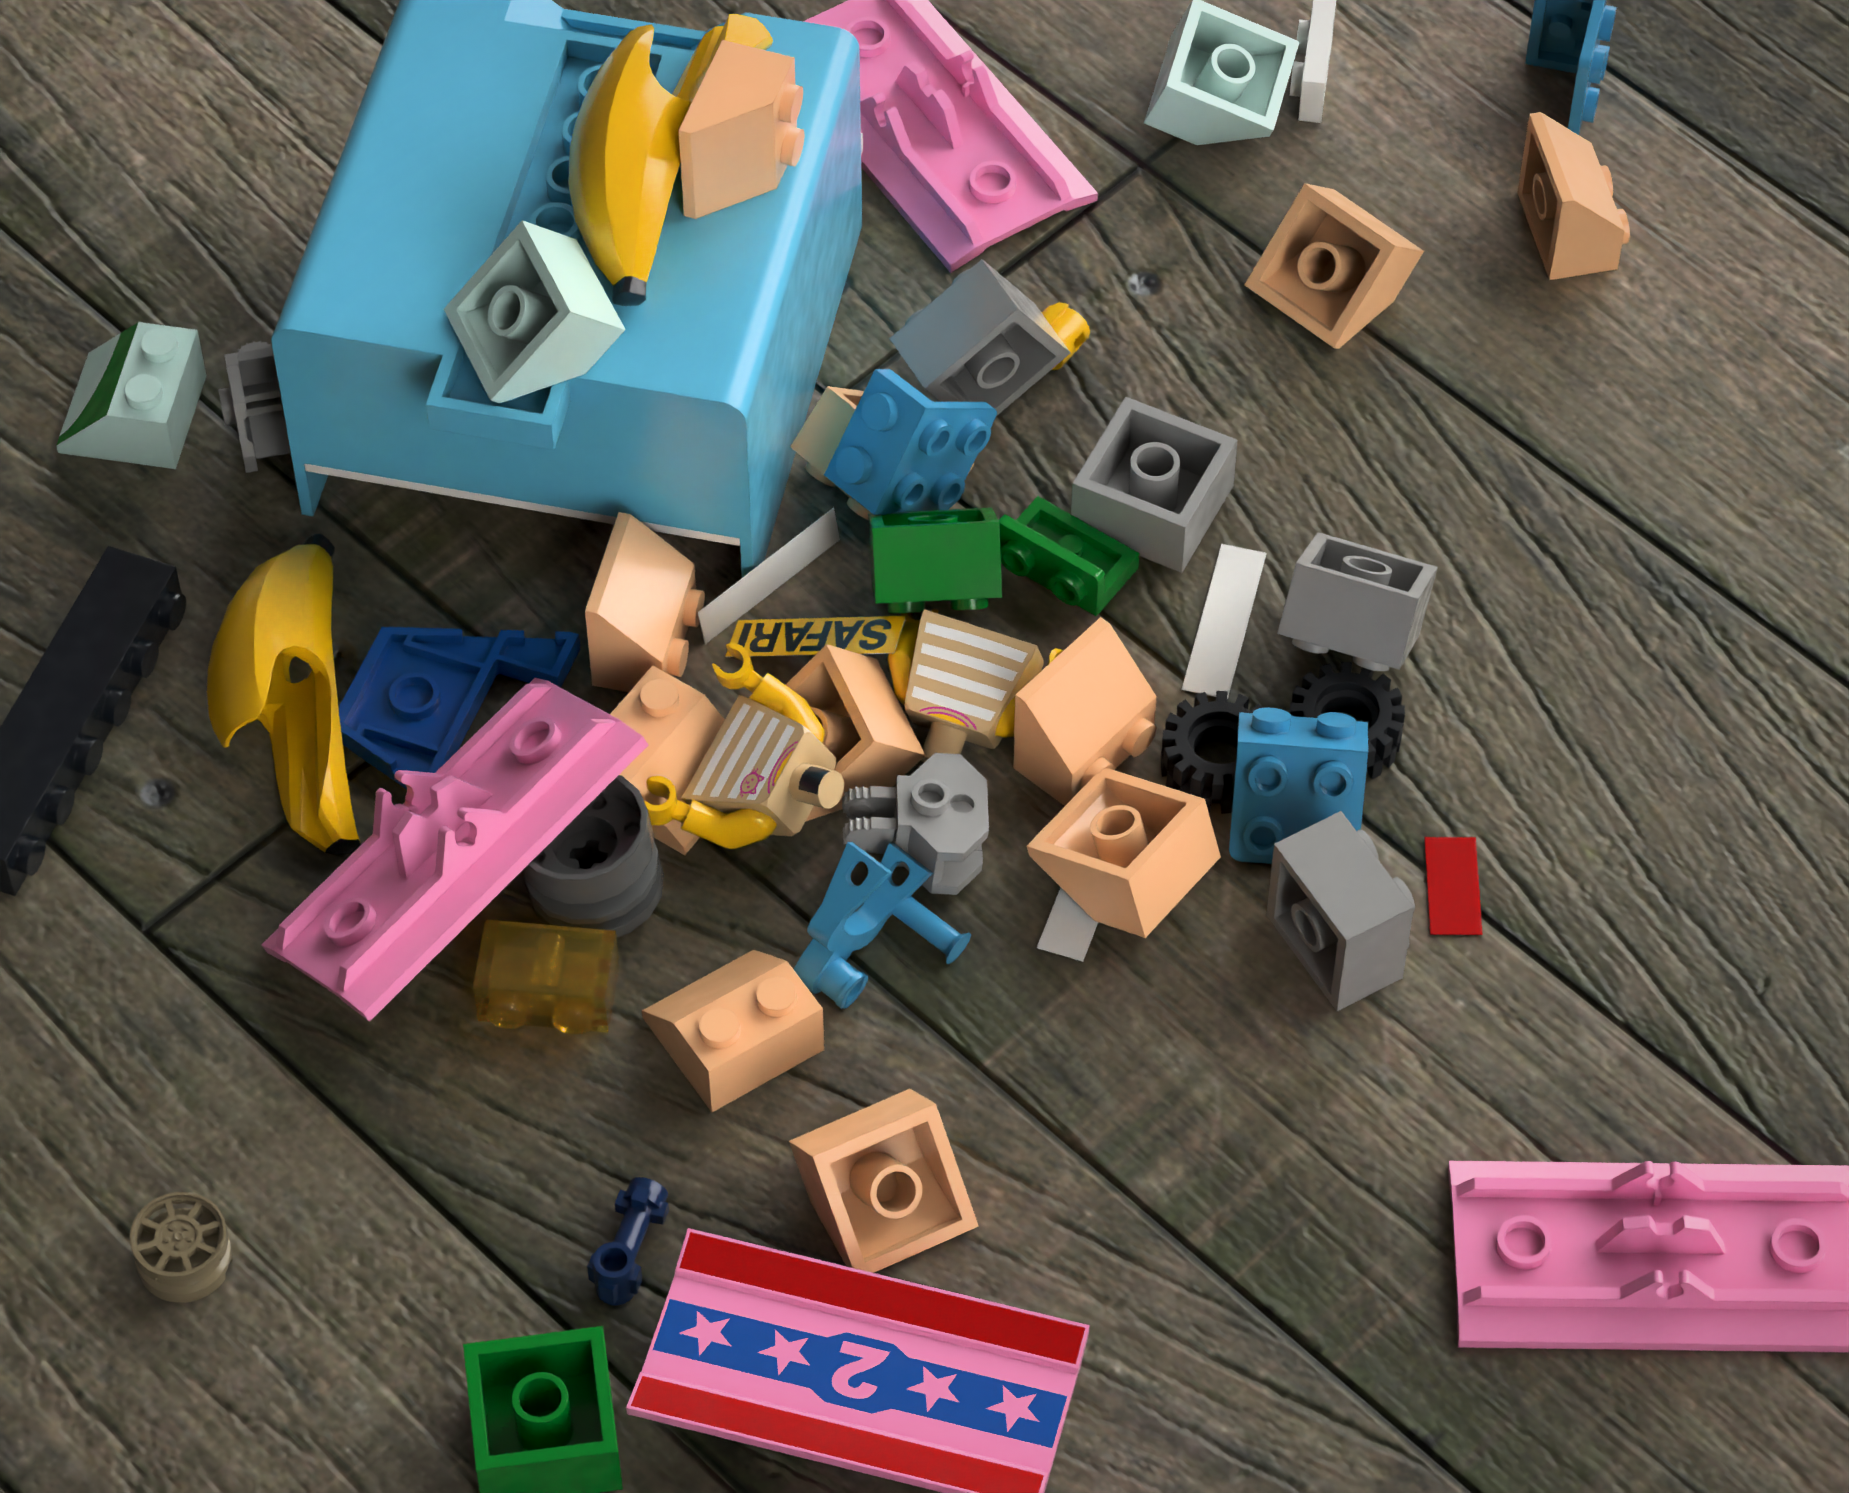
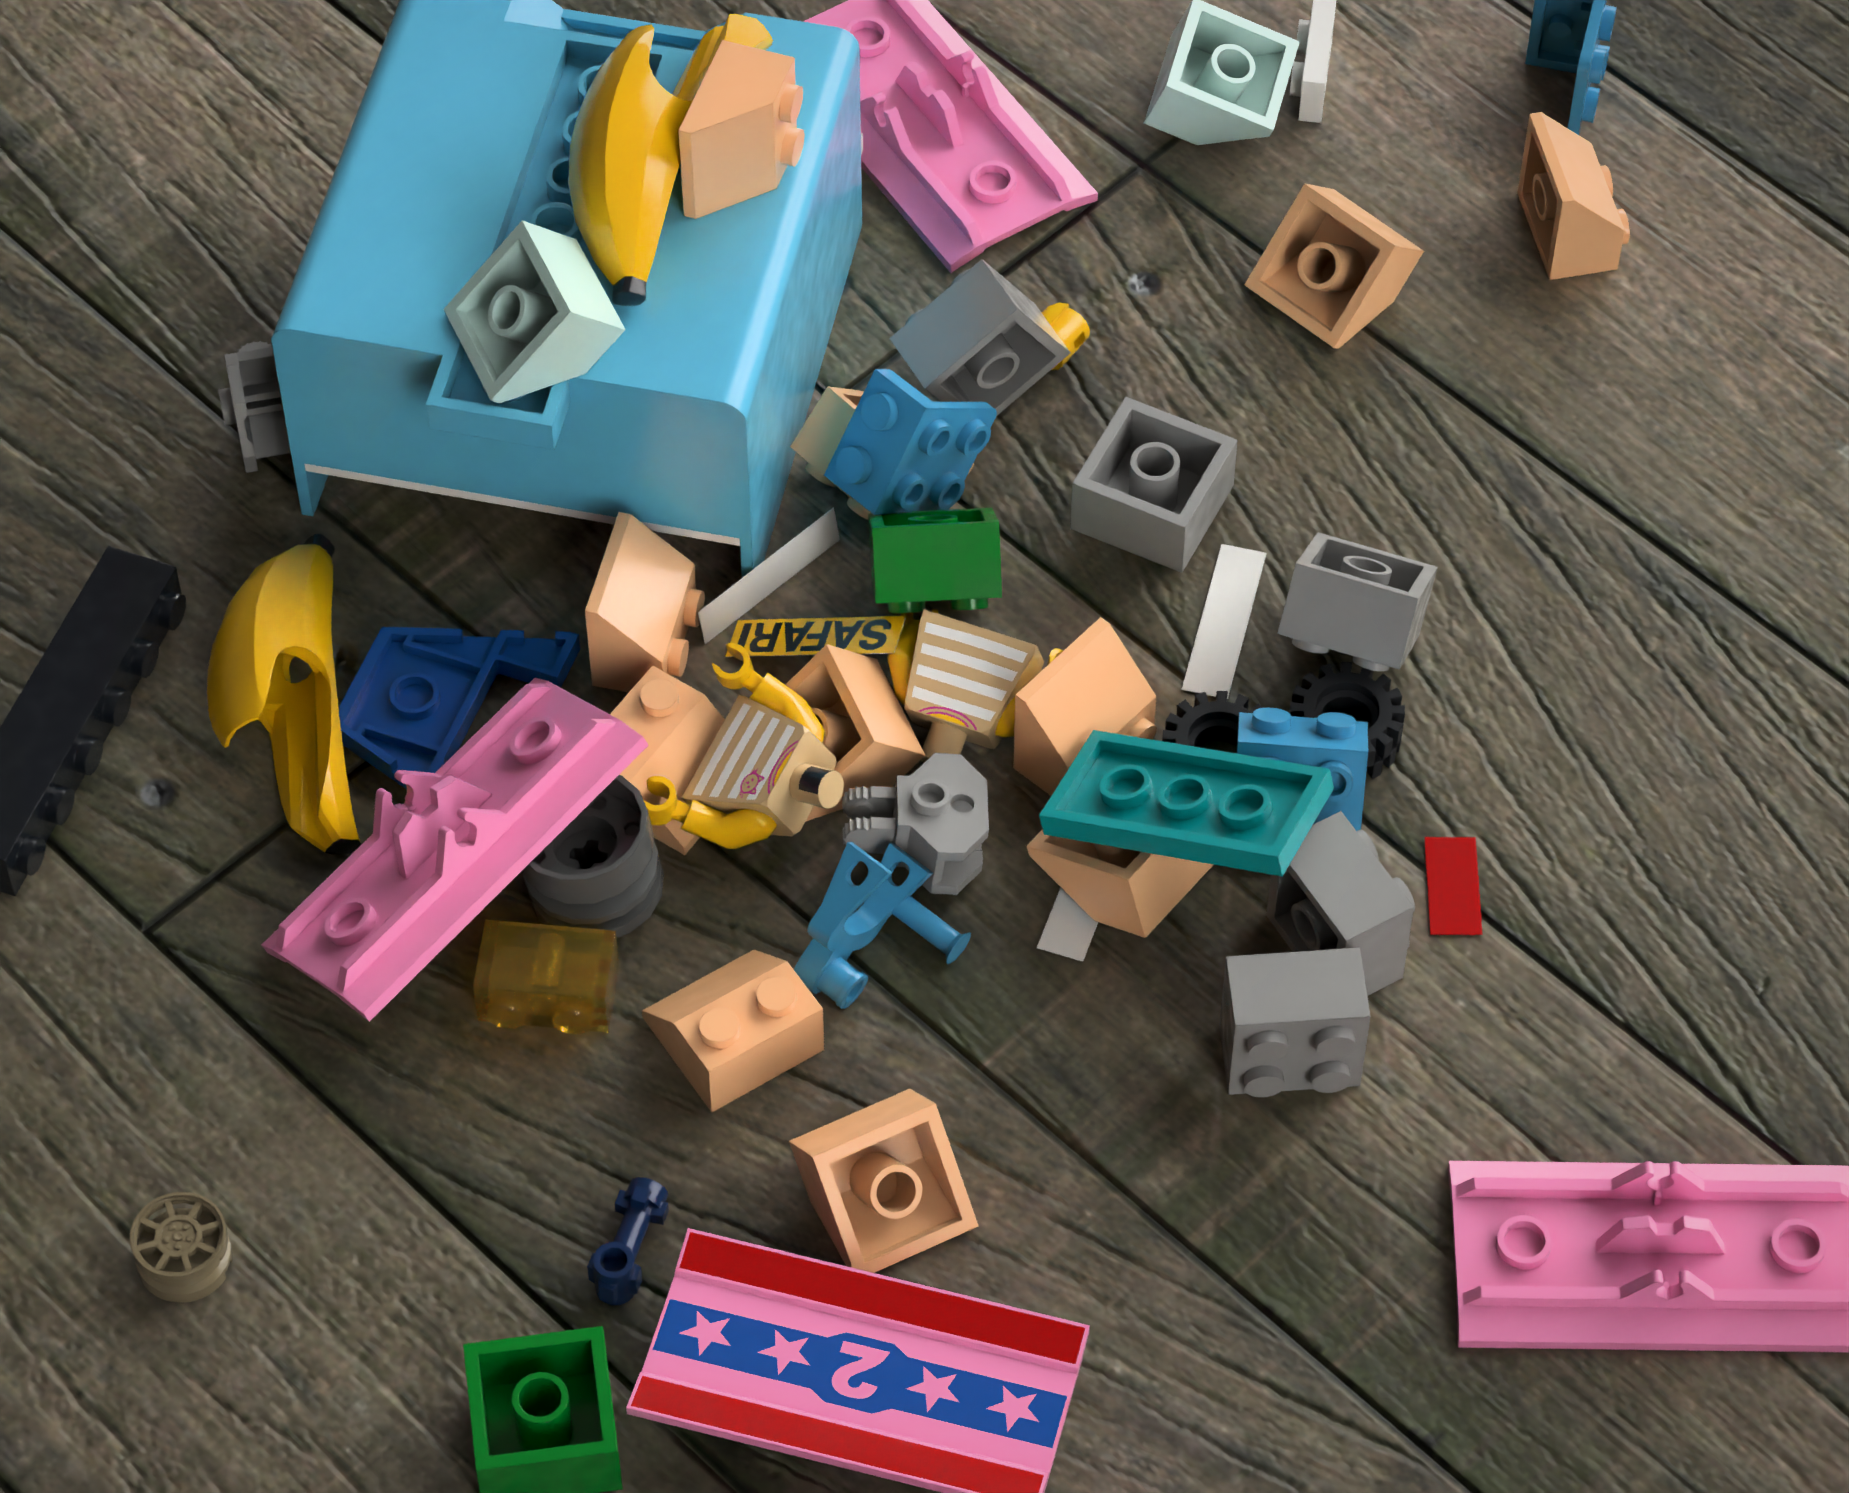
(136, 397): light aqua slope -> none
(1066, 555): green bracket -> none
(1187, 802): none -> teal plate
(1294, 1021): none -> light grey brick

